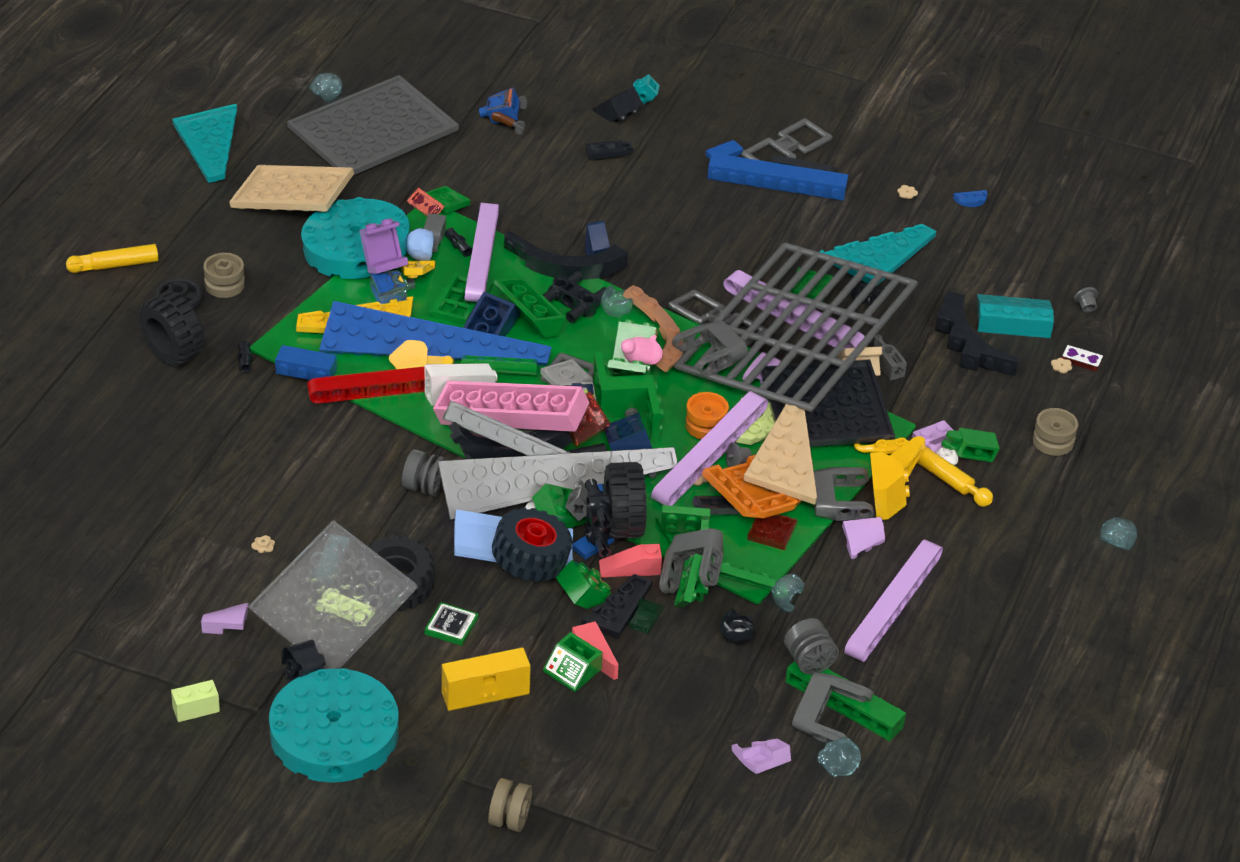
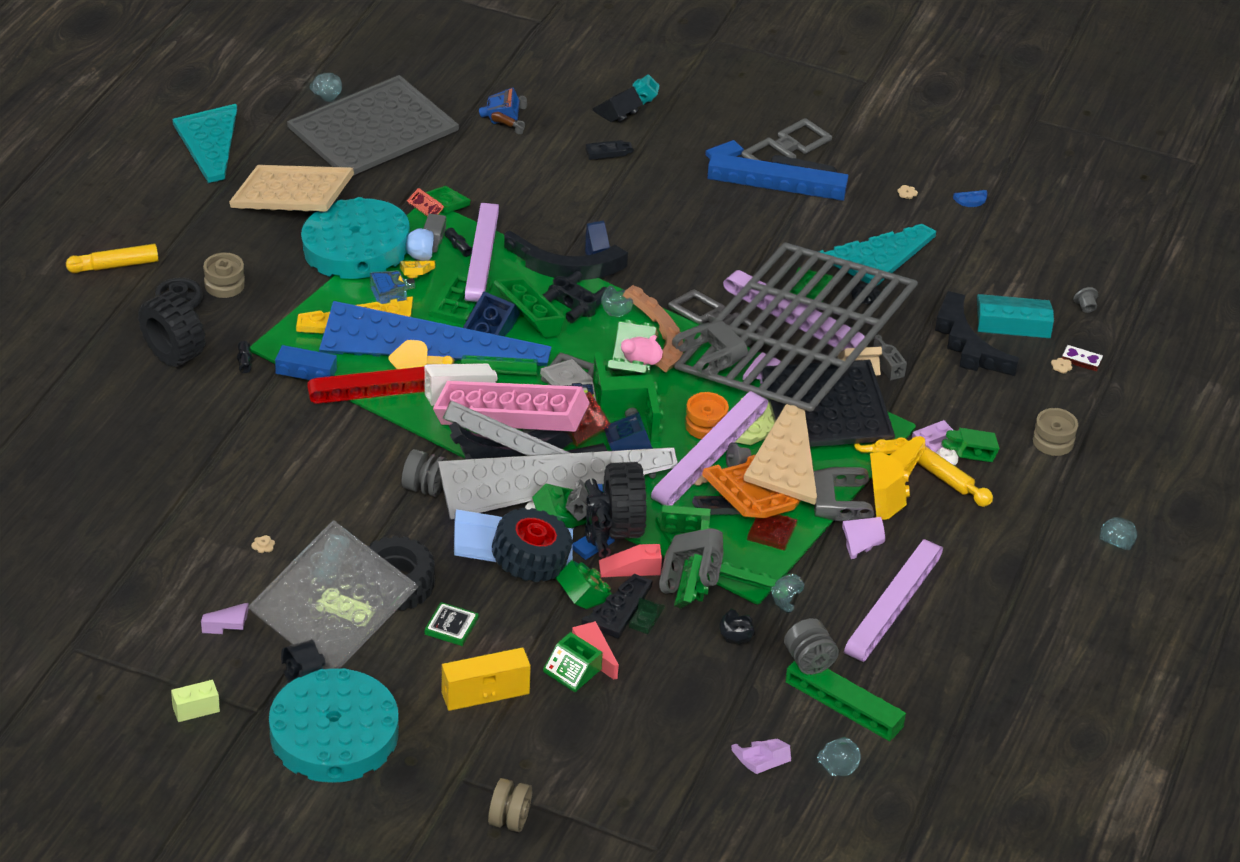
(382, 246): medium lavender panel -> none
(815, 701): dark grey connector -> none

